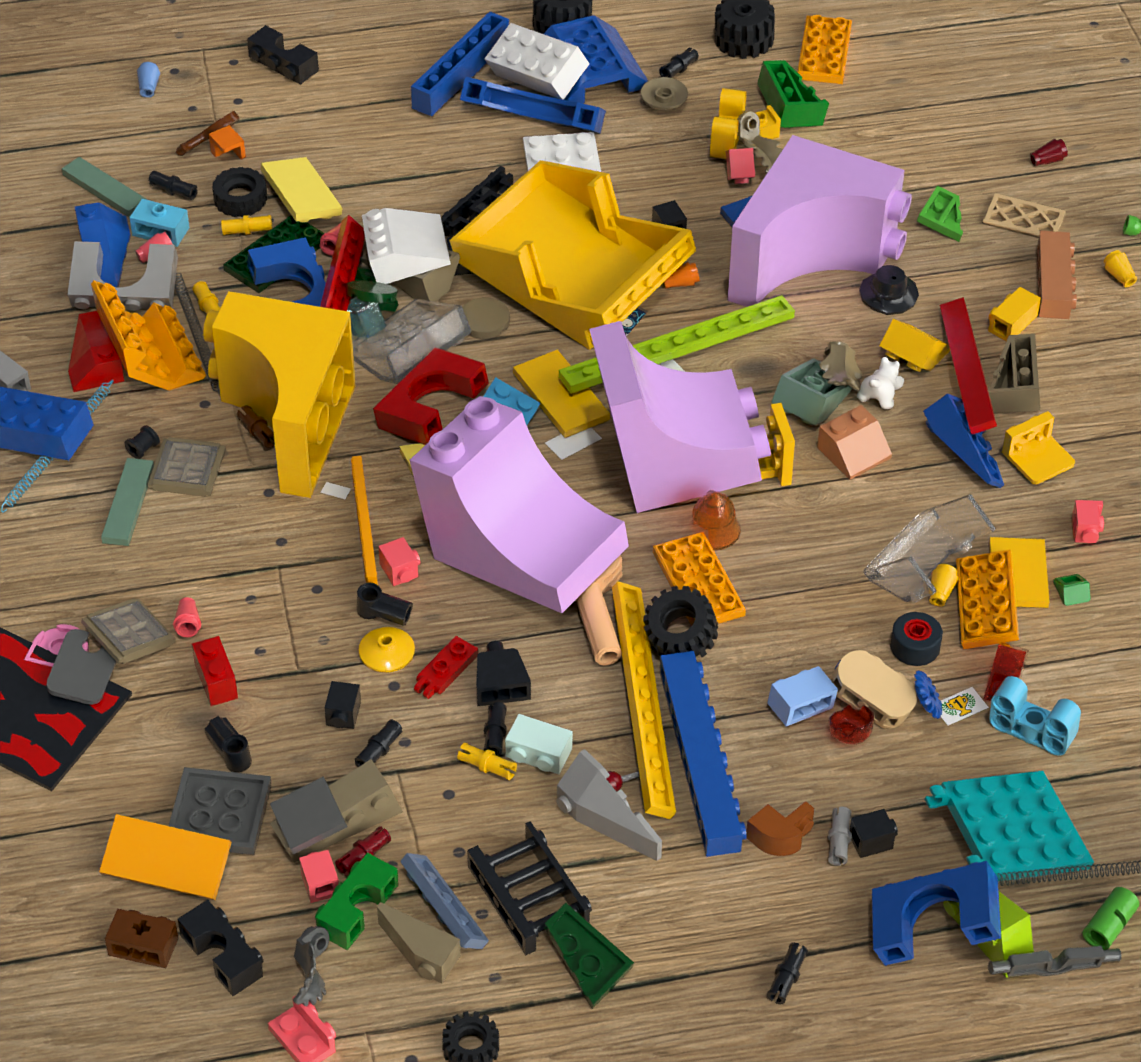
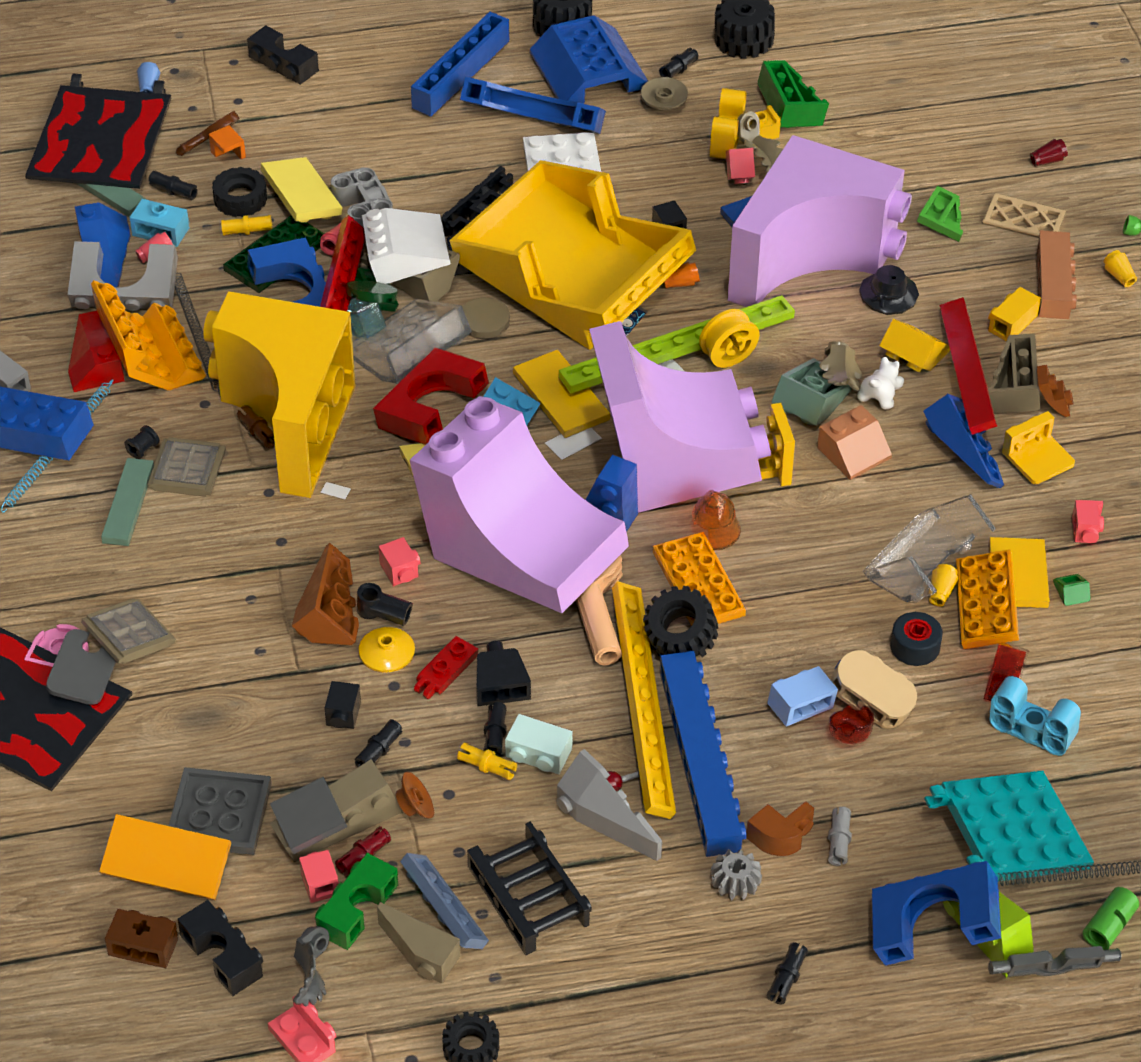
(99, 135): none -> flag
(187, 619): coral cone -> none
(206, 300): yellow pin -> none
(214, 671): red brick -> none
(229, 743): black piece -> none
(326, 605): none -> dark orange wedge
(360, 187): none -> light grey beam
(363, 520): light orange tile -> none
(414, 797): none -> dark orange piece
(537, 61): white brick -> none
(587, 953): dark green wing -> none
(616, 490): none -> blue wedge
(729, 338): none -> yellow wheel
(736, 874): none -> light grey gear
(824, 49): light orange tile -> none
(873, 833): black brick -> none
(927, 695): blue gear -> none
(962, 706): sticker -> none
(1054, 391): none -> dark orange slope

